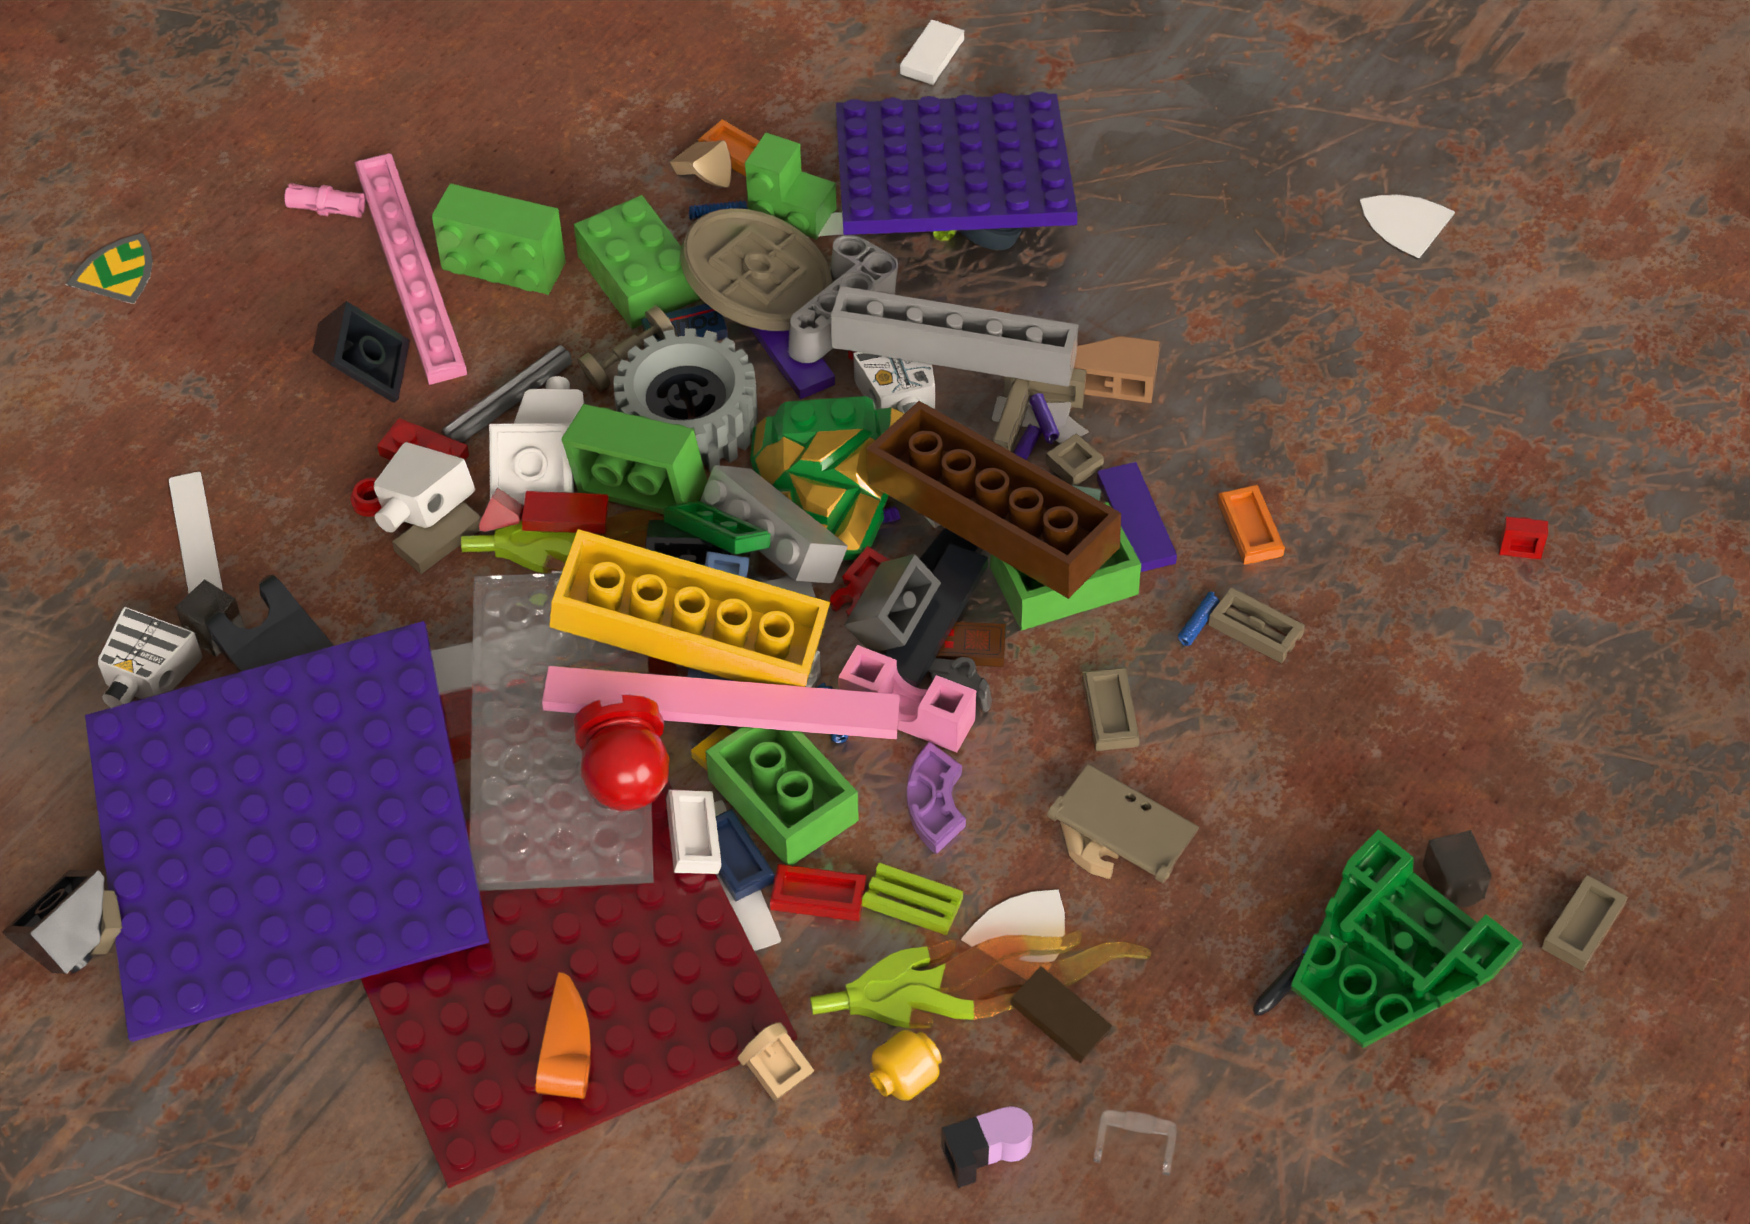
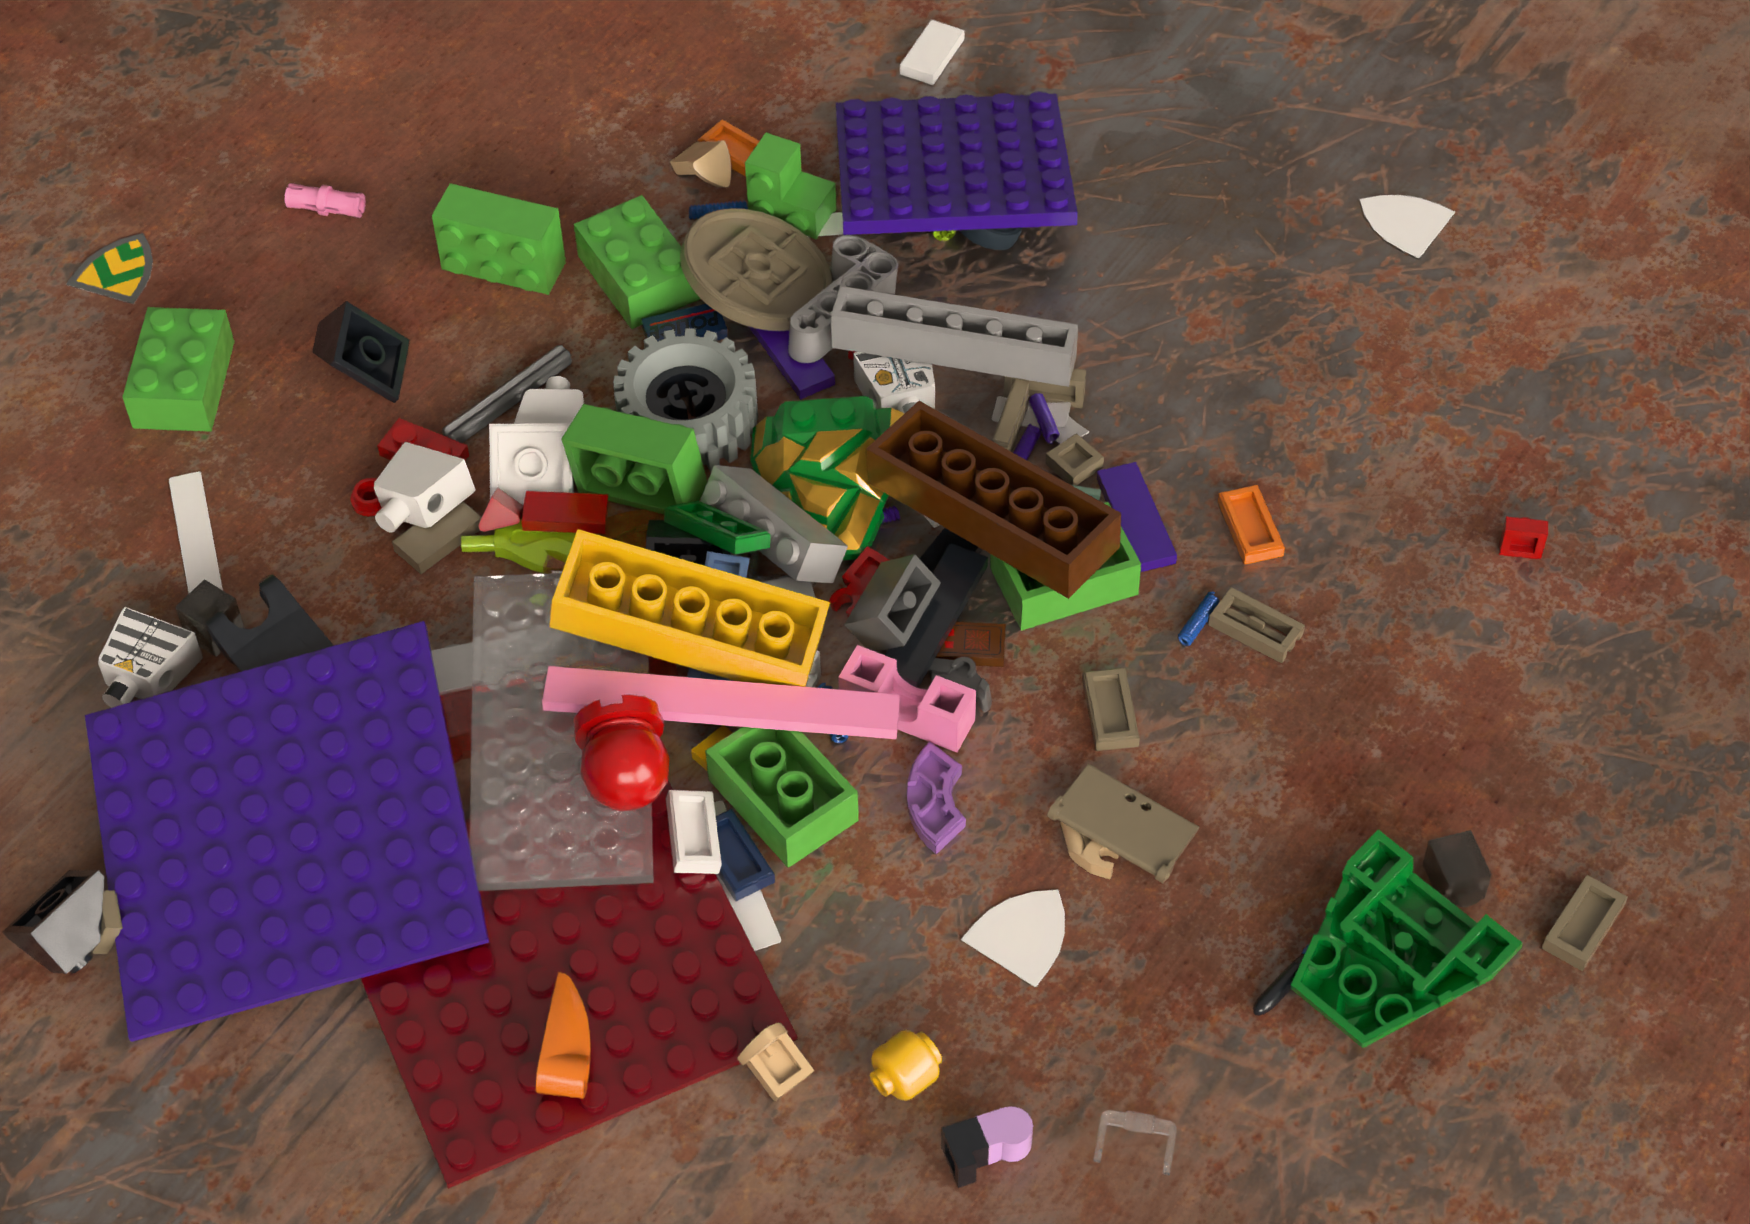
(178, 369): none -> bright green brick
(410, 269): bright pink tile -> none
(595, 371): dark tan wheel -> none
(818, 892): red tile -> none
(896, 989): piece -> none
(915, 892): lime tile -> none
(1060, 1014): dark brown tile -> none
(1120, 368): medium nougat slope -> none

